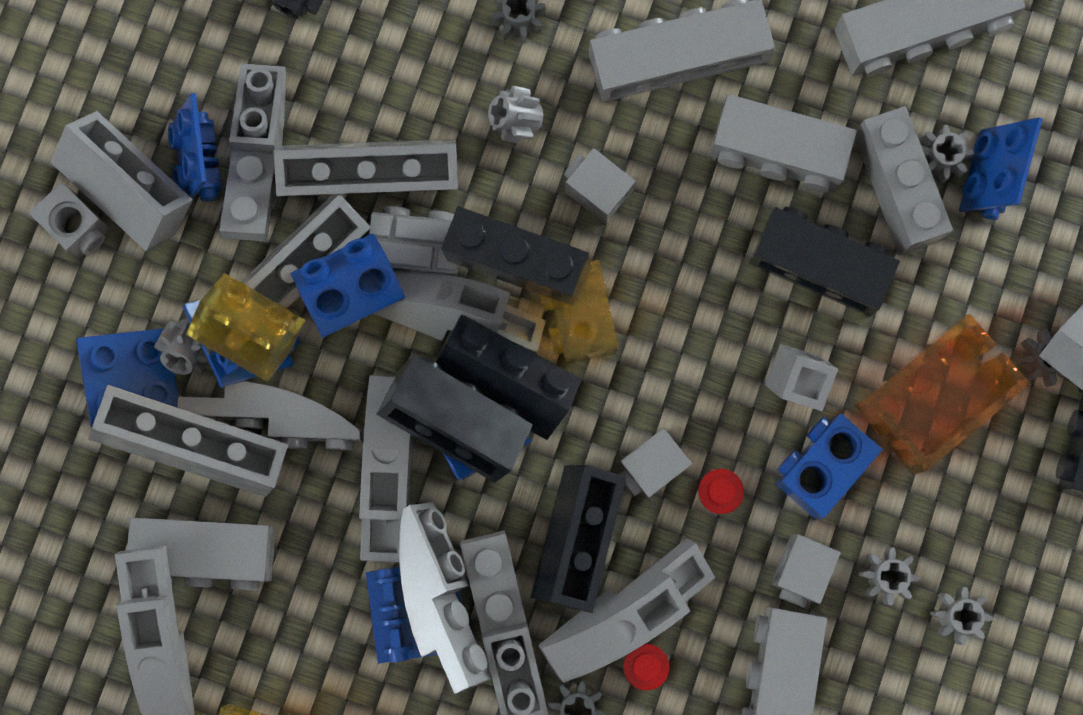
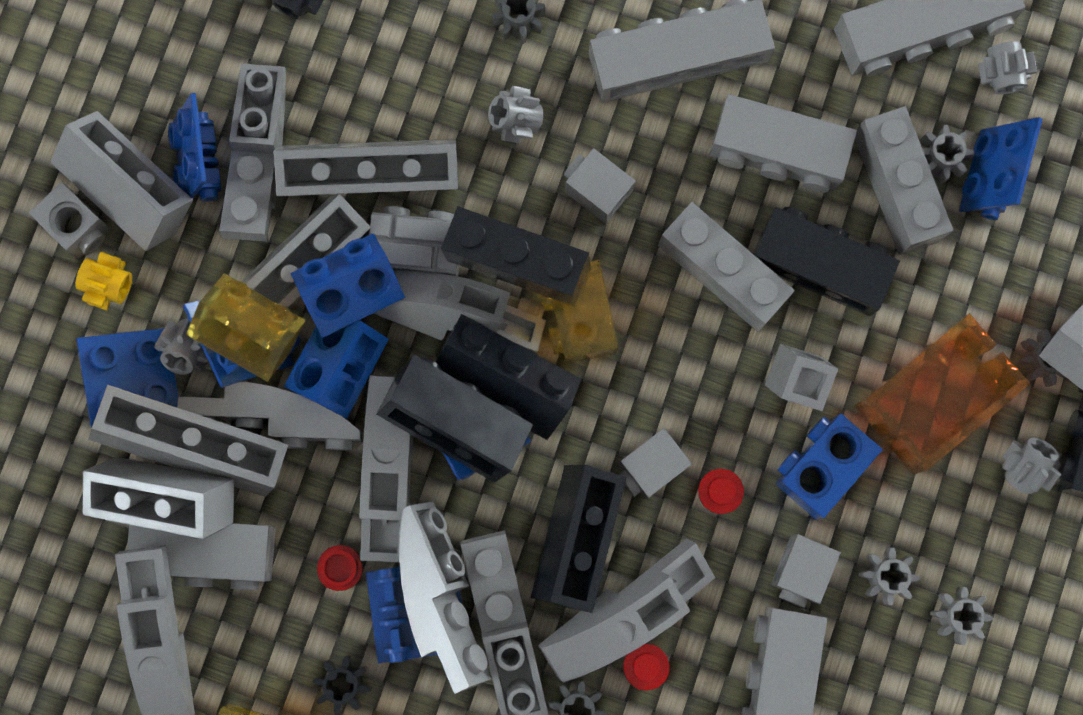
(103, 281): none -> yellow gear
(158, 497): none -> light grey brick
(332, 692): none -> black gear
(337, 366): none -> blue brick
(339, 568): none -> red plate
(725, 266): none -> light grey brick
(1007, 67): none -> light grey gear
(1031, 465): none -> light grey gear

